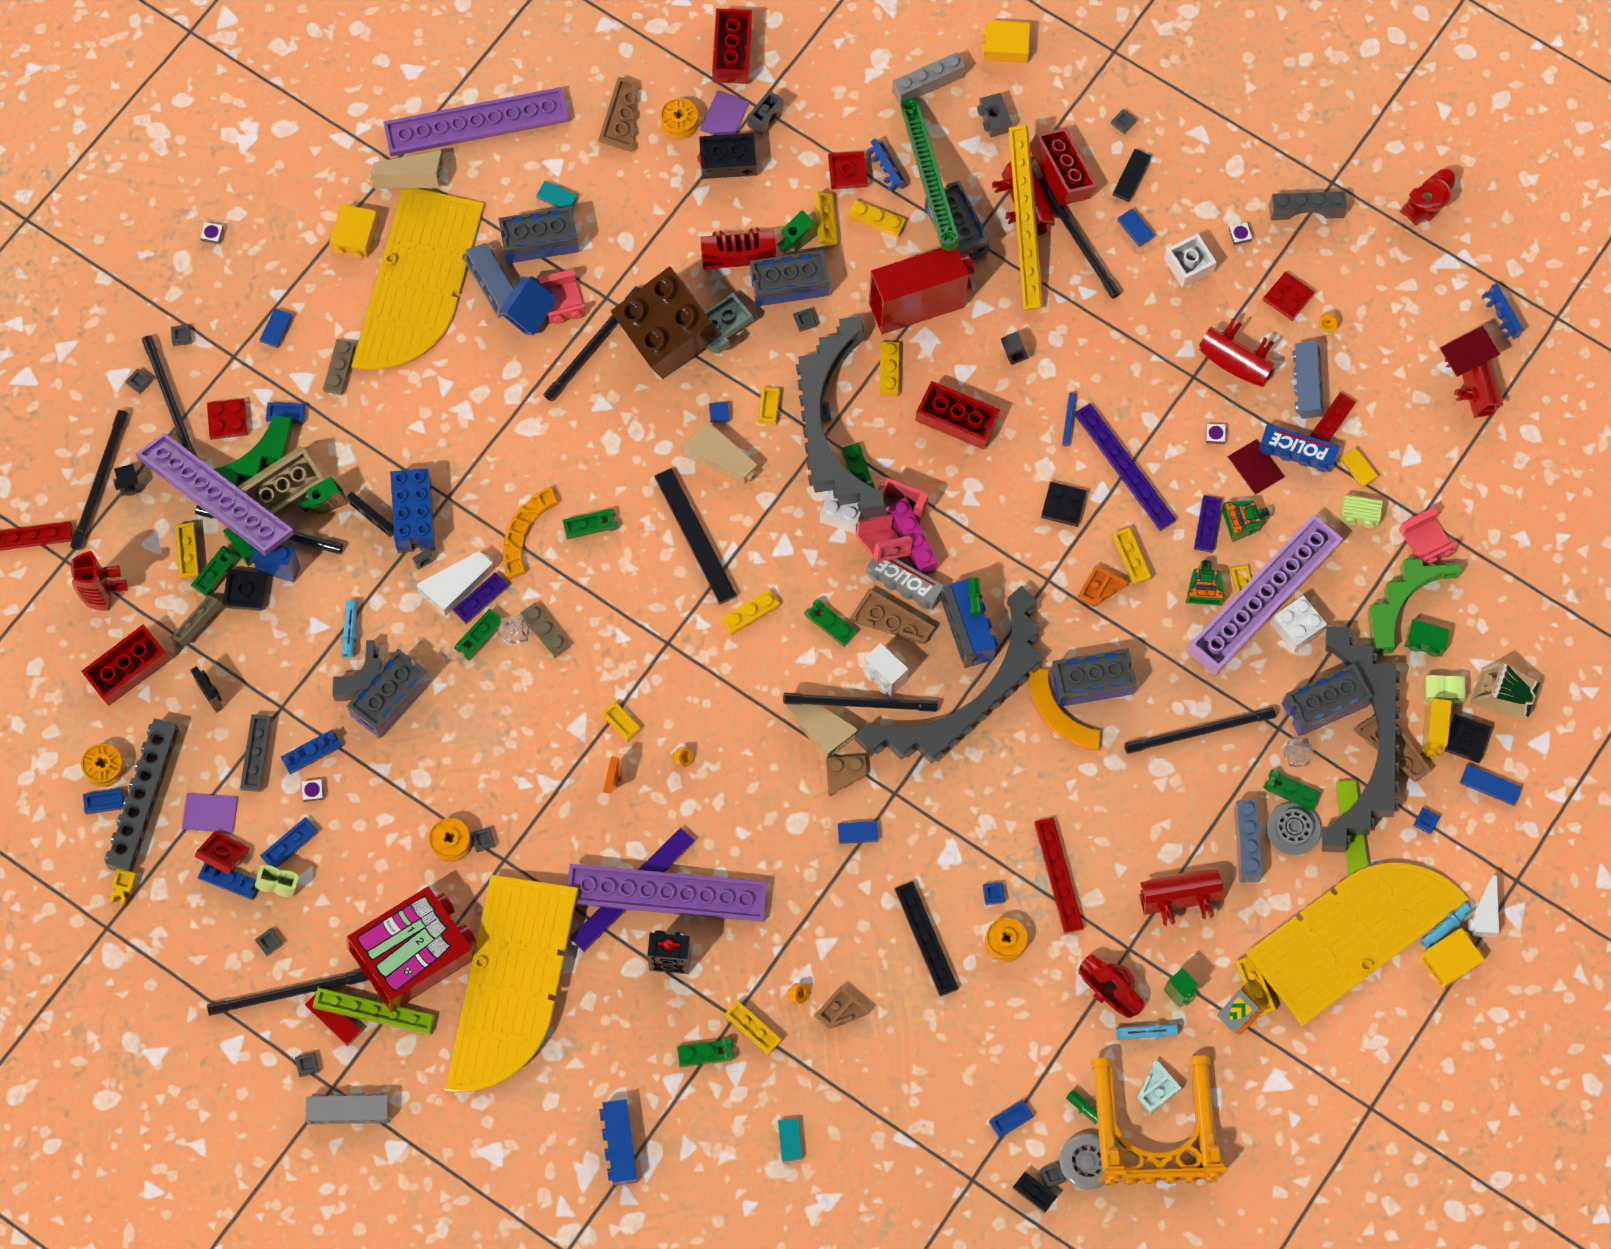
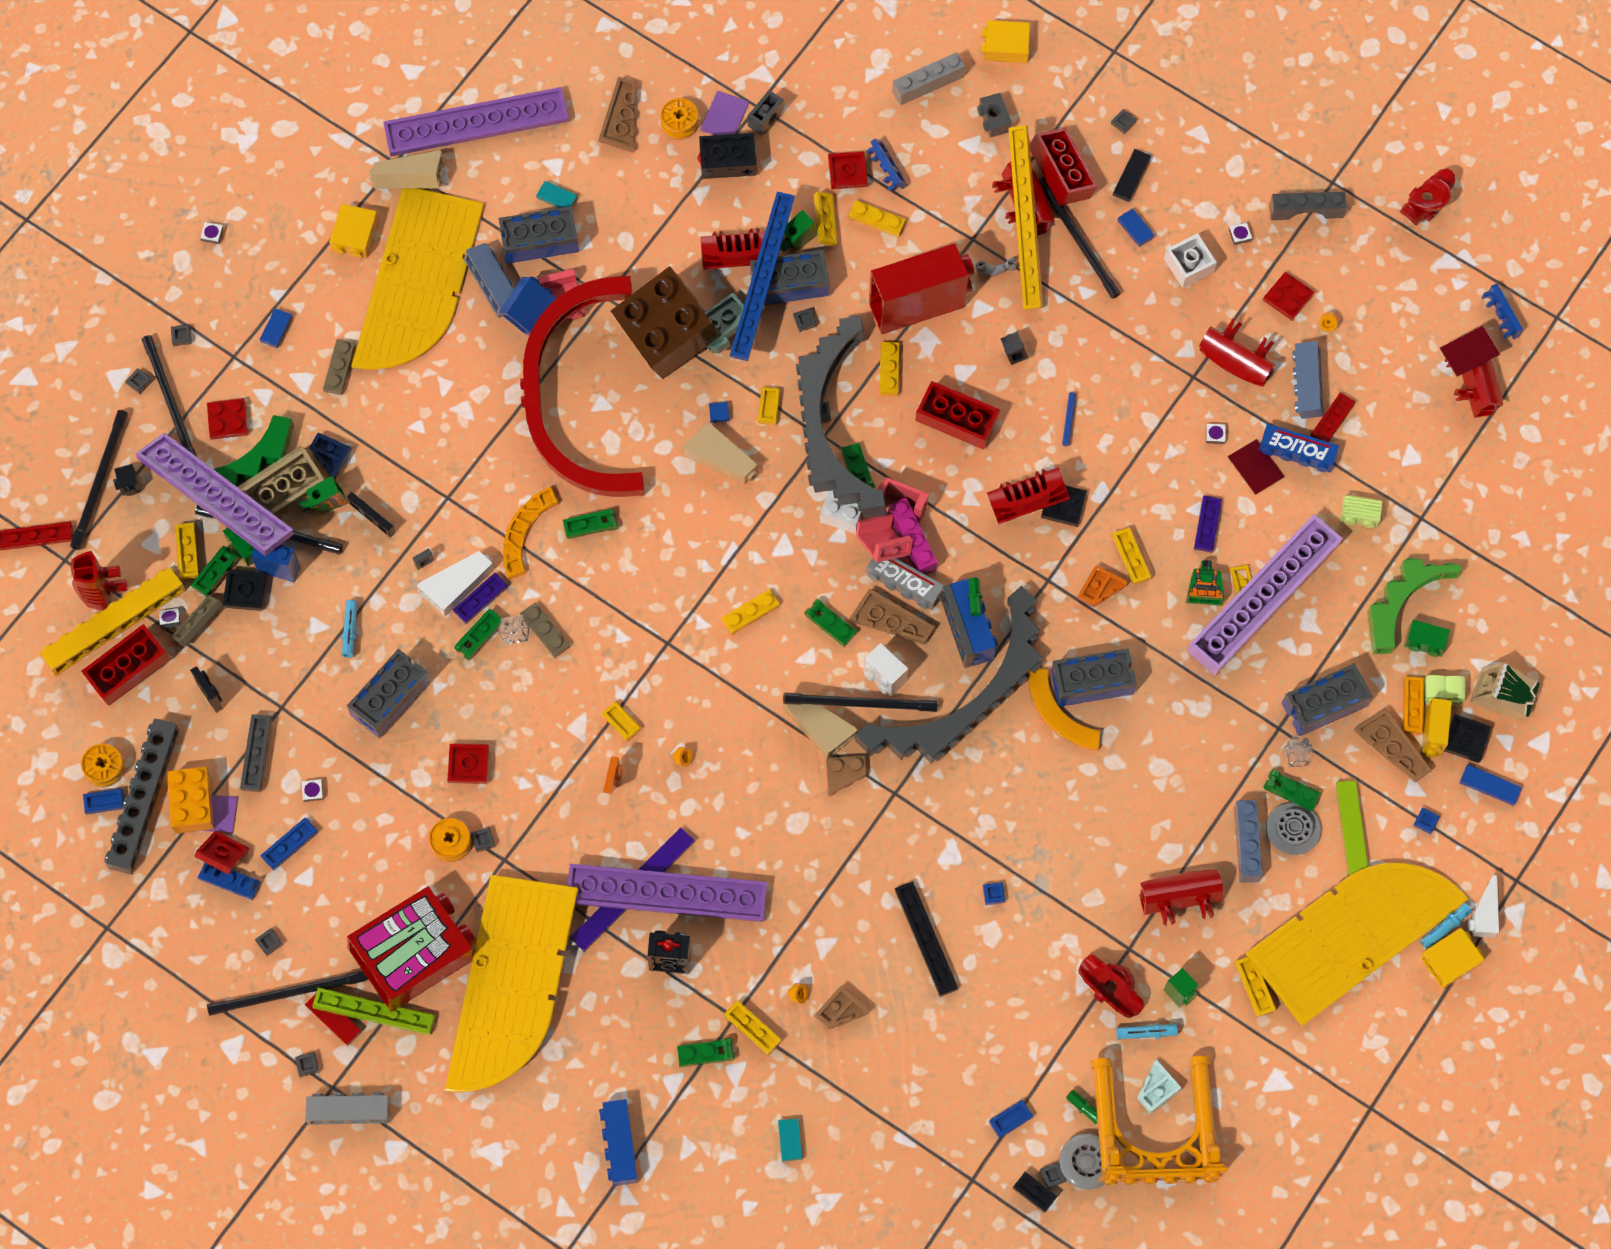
(112, 621): none -> yellow brick
(122, 883): yellow plate -> none
(169, 618): none -> tile
(190, 800): none -> light orange brick
(272, 880): yellowish green brick -> none
(288, 410): blue tile -> none
(311, 751): blue plate -> none
(330, 453): none -> dark blue wing
(347, 687): dark grey arch -> none
(412, 510): blue piece -> none
(468, 763): none -> red plate
(557, 386): black piece -> none
(564, 306): none -> red arch
(695, 536): black tile -> none
(732, 46): red brick -> none
(762, 276): none -> blue plate
(857, 832): blue tile -> none
(929, 174): green gear -> none
(969, 228): dark grey piece -> none
(991, 270): none -> light grey arm
(1002, 950): light orange wheel -> none
(1028, 495): none -> red piece
(1058, 875): red tile -> none
(1125, 467): dark purple tile -> none
(1142, 744): black piece -> none
(1240, 1012): piece -> none
(1243, 518): torso -> none
(1298, 624): white brick -> none
(1358, 467): yellow tile -> none
(1379, 795): dark grey arch -> none
(1413, 704): none -> light orange tile
(1427, 537): coral panel -> none

